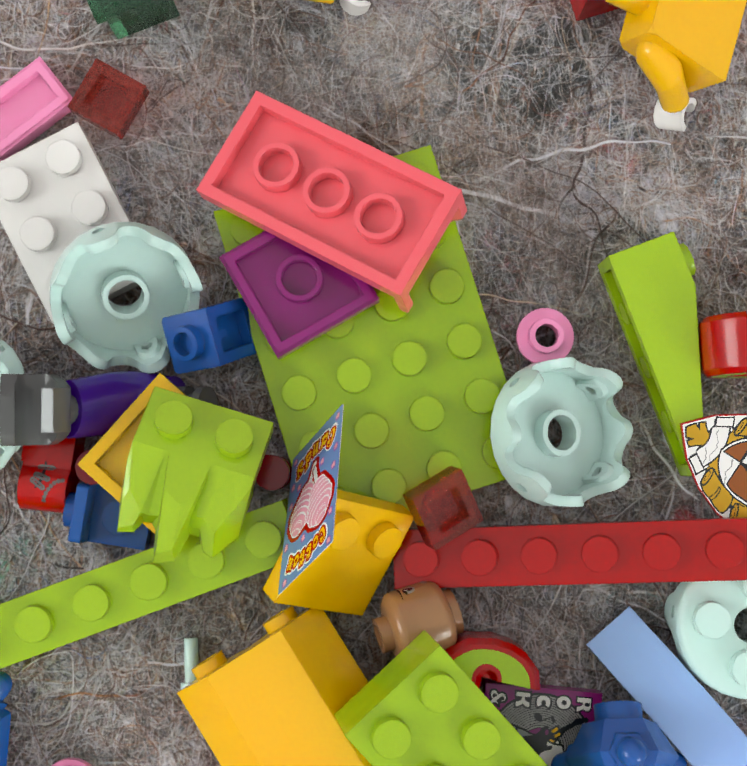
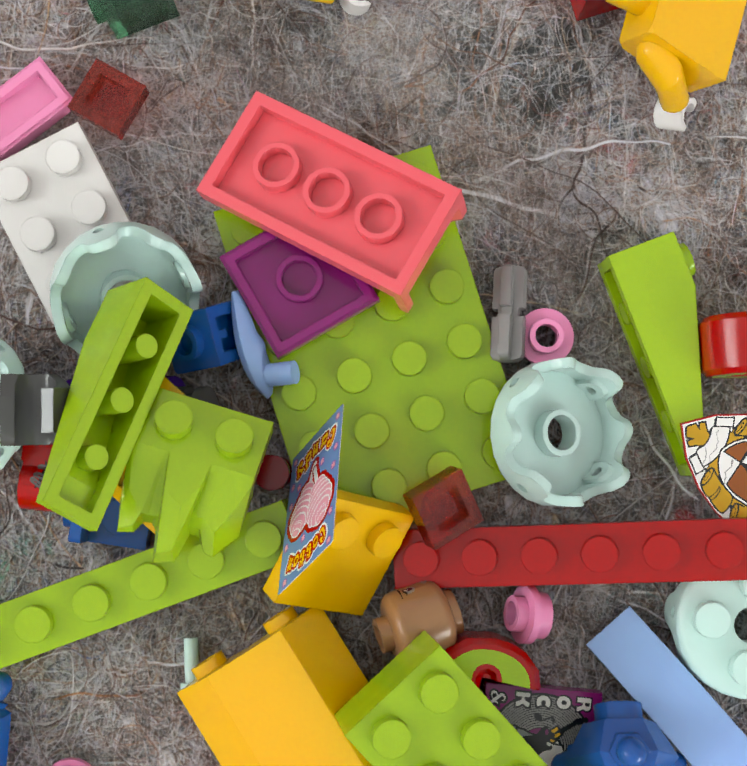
(111, 398): none -> lime slope
(253, 352): none -> light blue bar
(509, 327): none -> light grey piece
(528, 614): none -> bright pink plate

